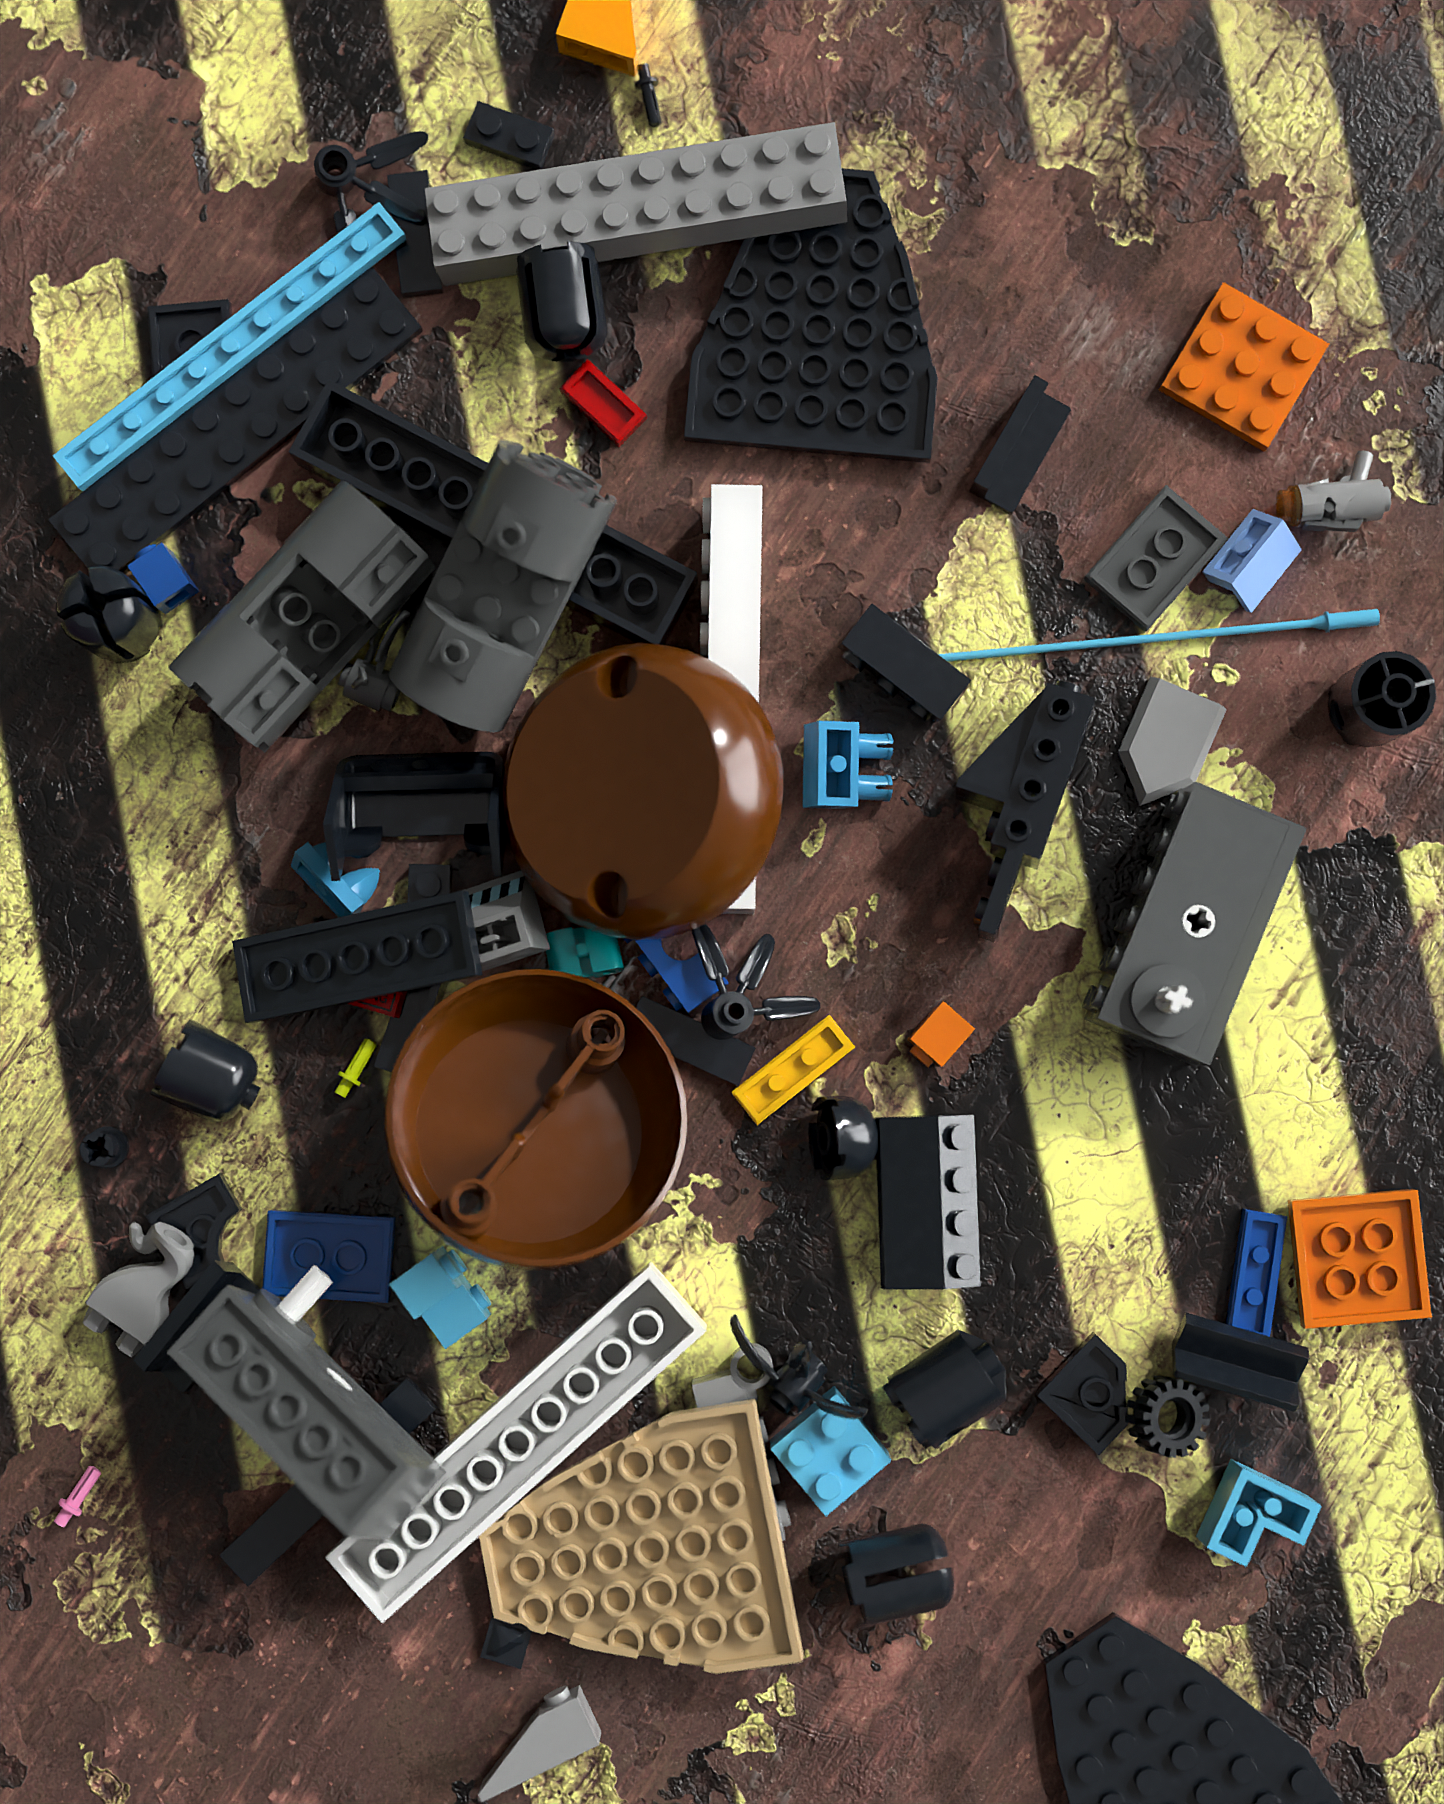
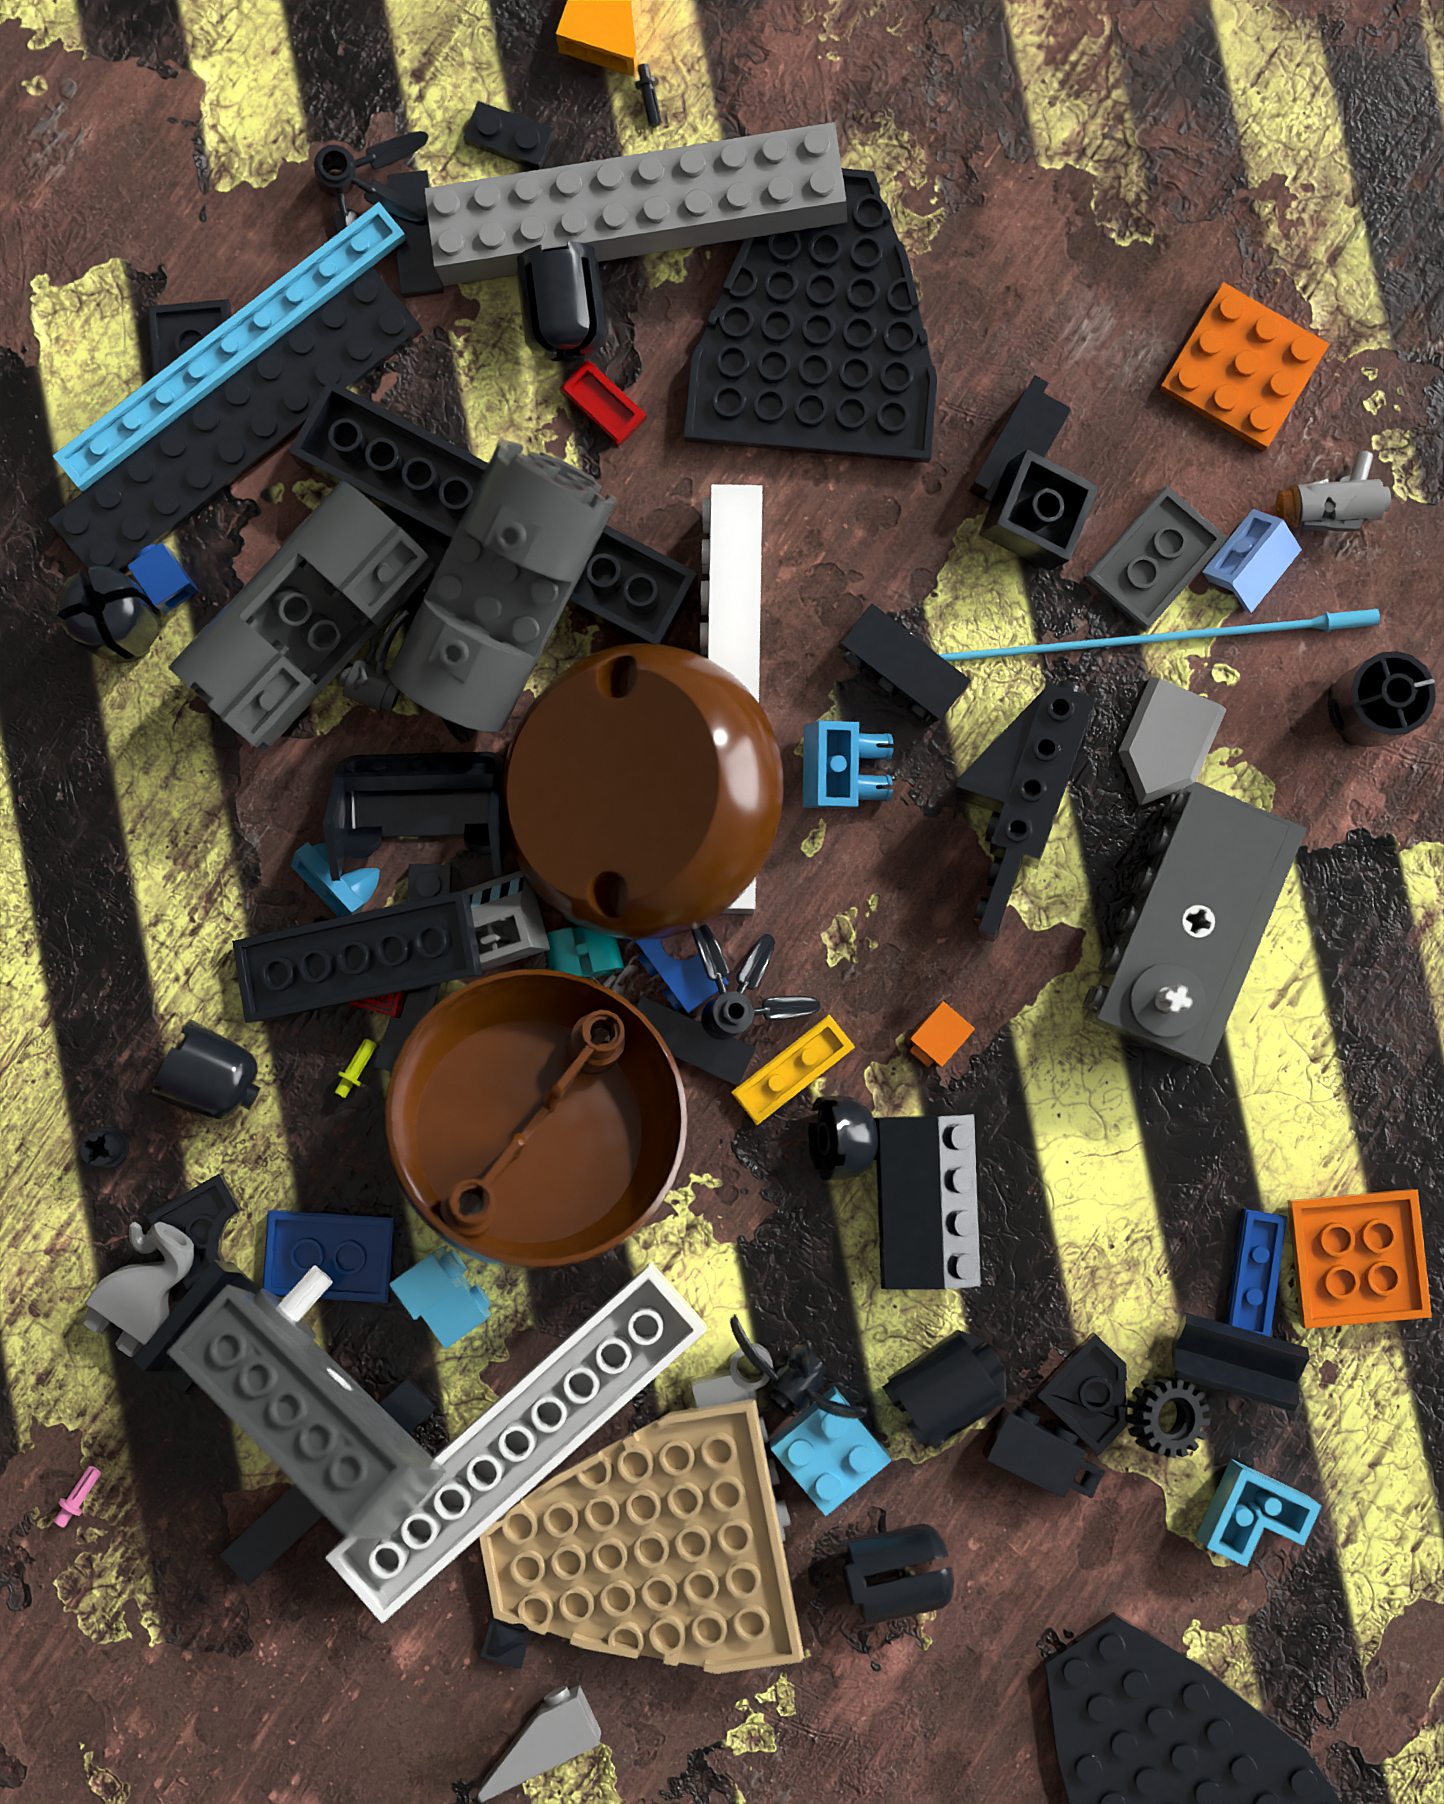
(1038, 510): none -> black brick
(1040, 1454): none -> black brick

